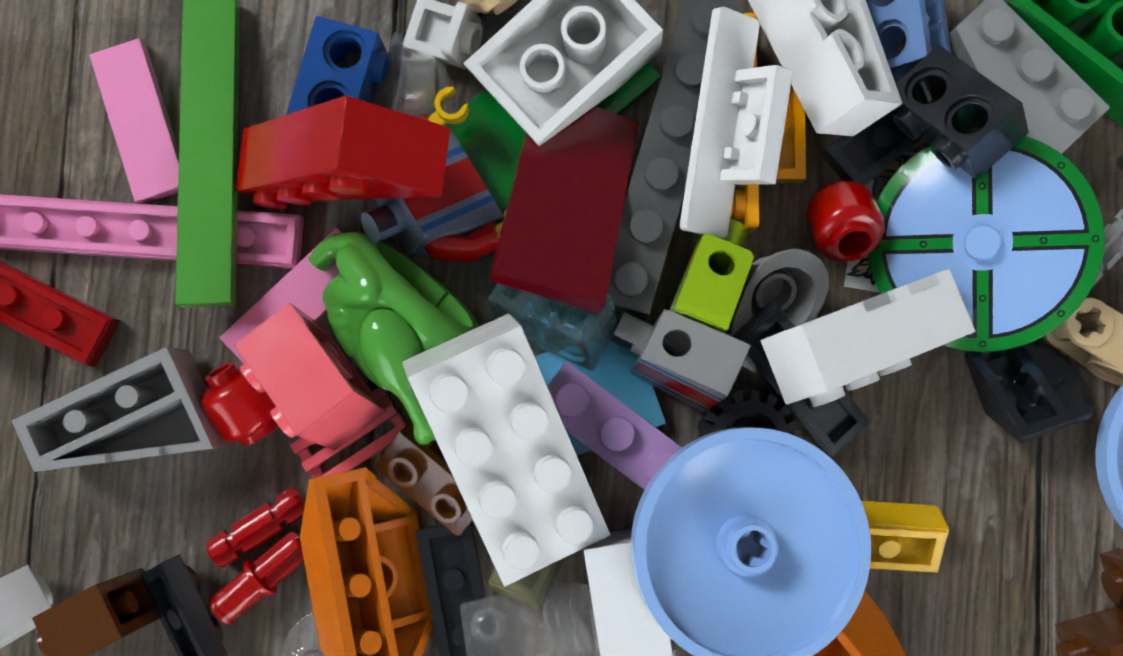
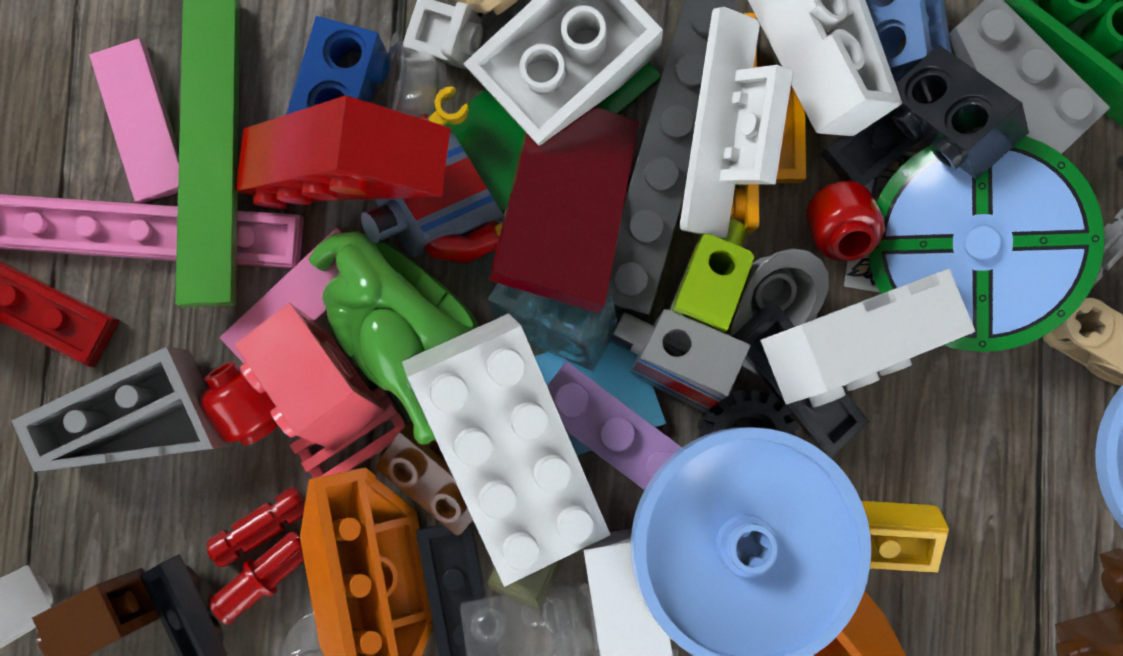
(1029, 389): black slope -> none

